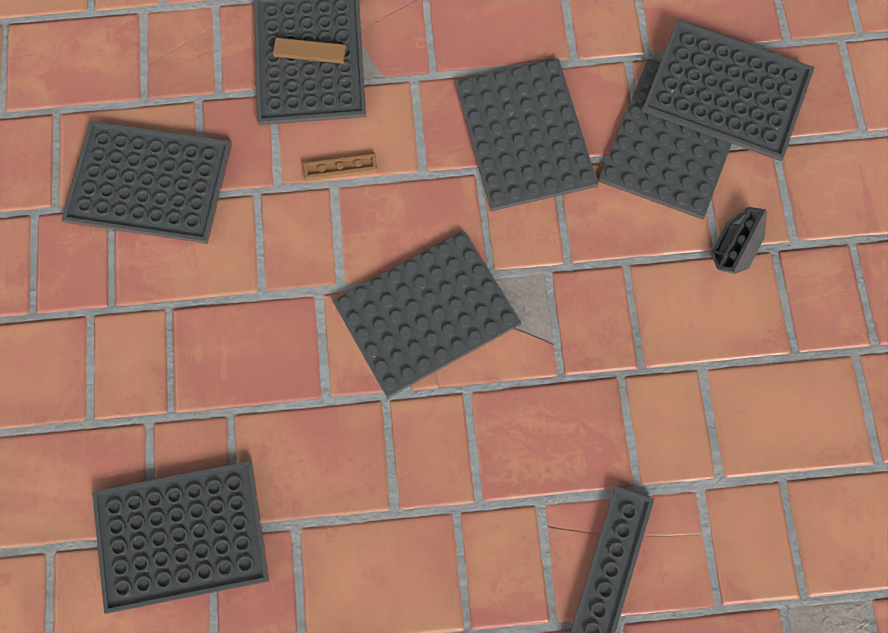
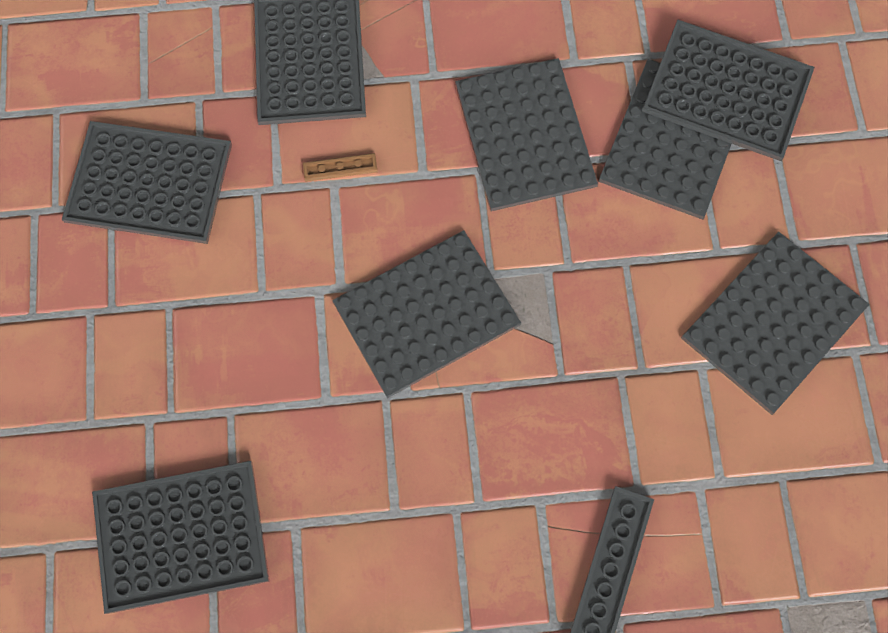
(309, 50): medium nougat tile -> none
(740, 241): dark grey wedge -> none
(775, 322): none -> dark grey plate

